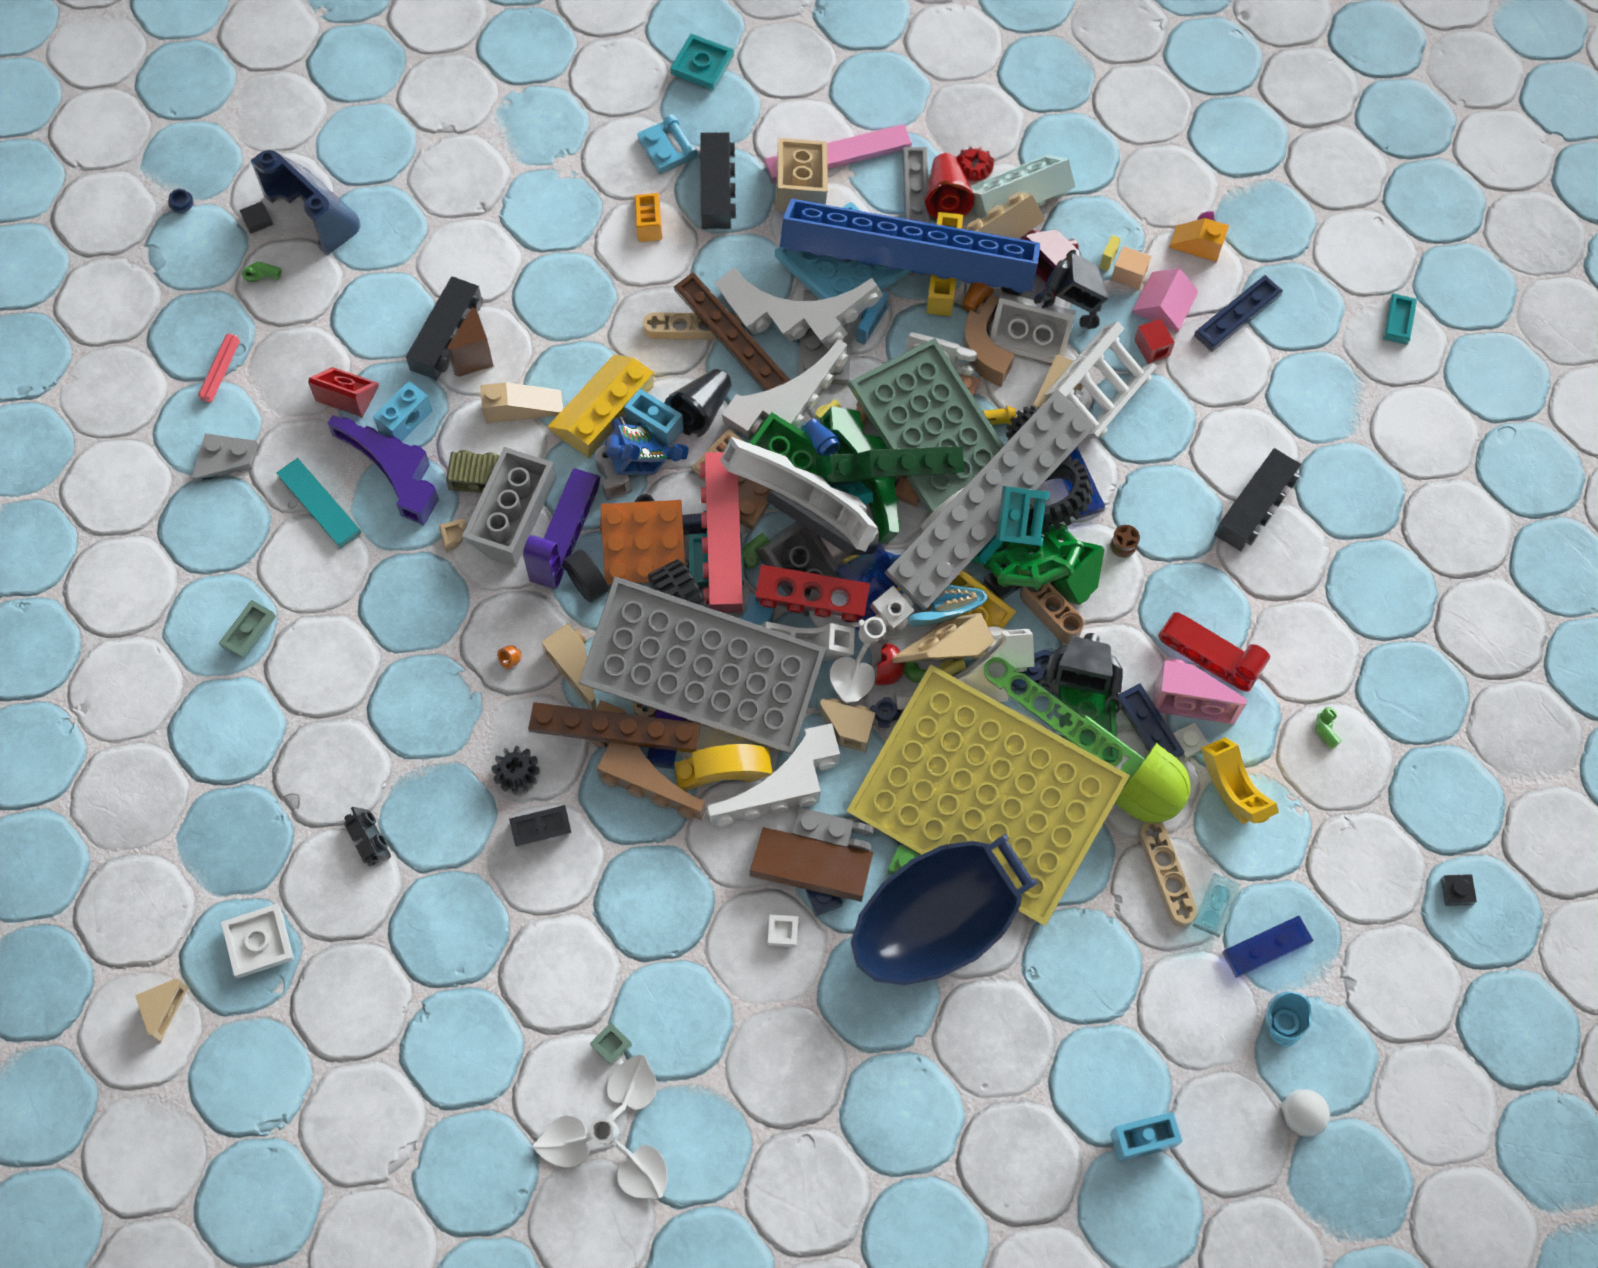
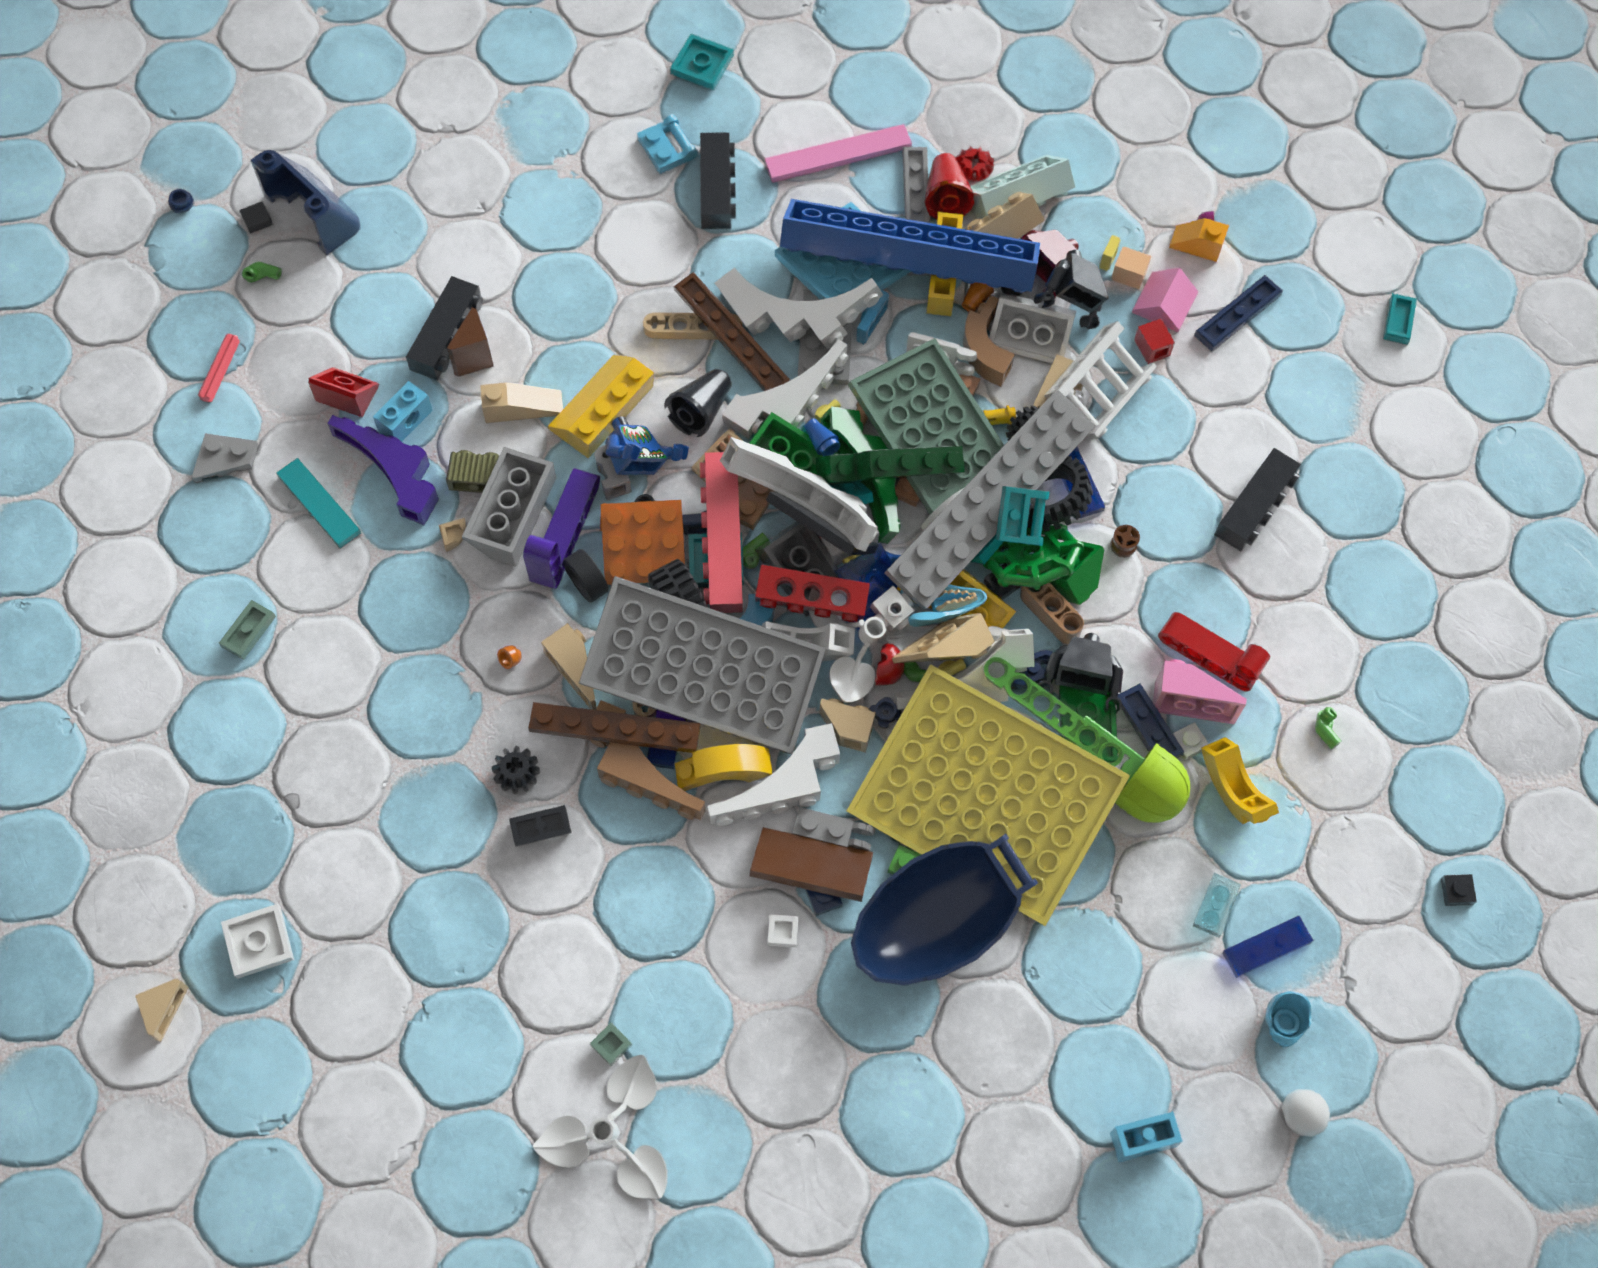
(362, 825): black hinge -> none
(648, 217): light orange slope -> none
(658, 417): medium azure brick -> none
(800, 172): tan slope -> none
(1168, 872): tan beam -> none

